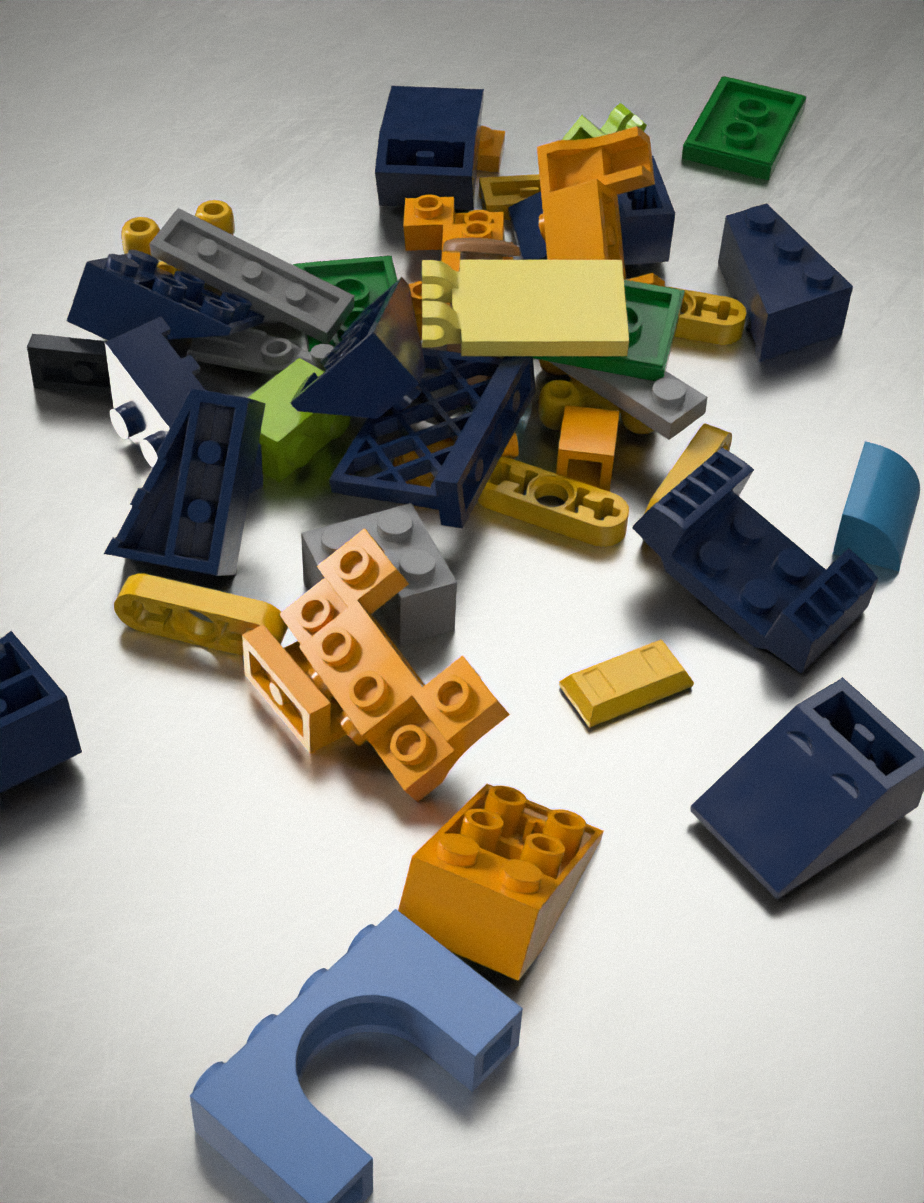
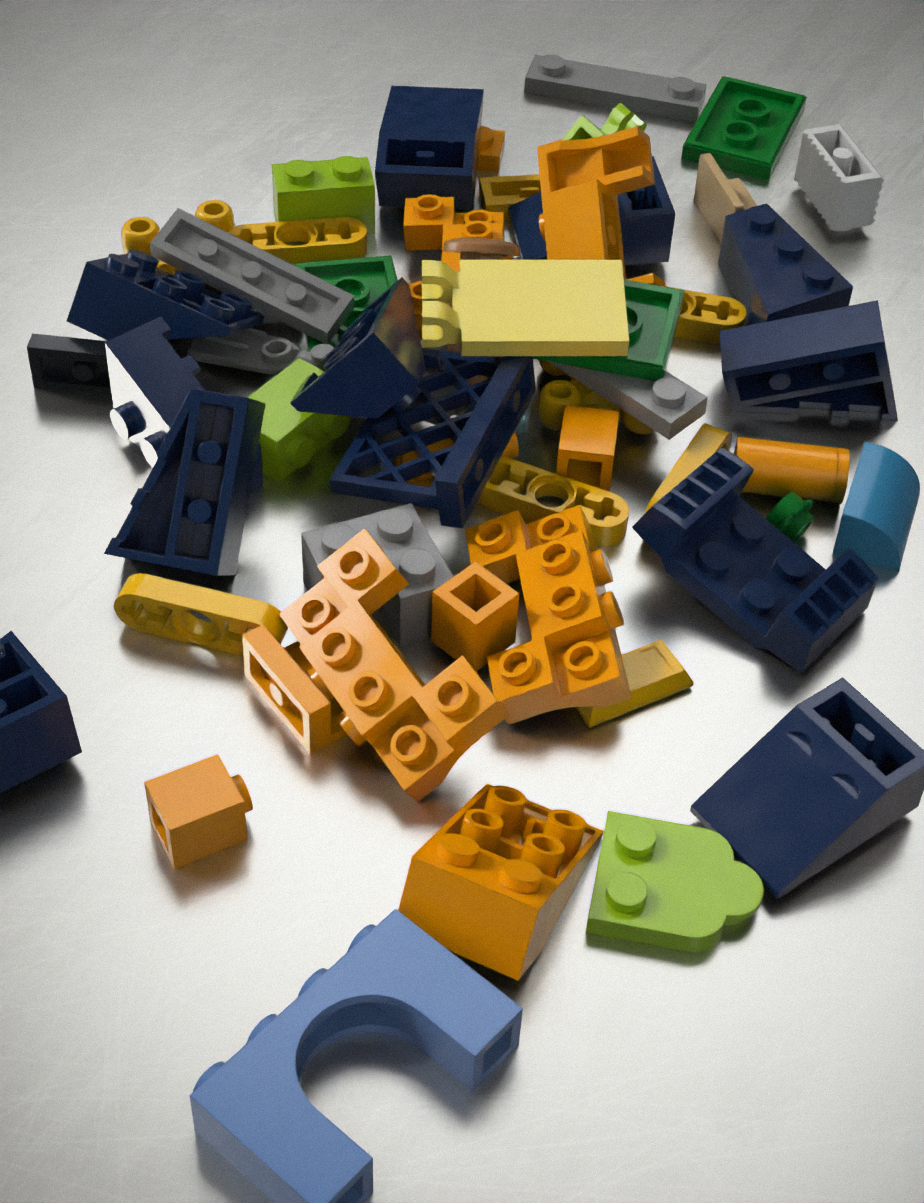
(198, 810): none -> light orange brick
(324, 190): none -> lime brick
(325, 238): none -> yellow beam
(474, 615): none -> light orange brick
(569, 614): none -> light orange bracket
(607, 87): none -> light grey plate
(668, 884): none -> lime plate
(718, 196): none -> tan panel
(786, 467): none -> light orange pin
(792, 516): none -> green plate
(810, 362): none -> dark blue wedge
(837, 178): none -> white brick

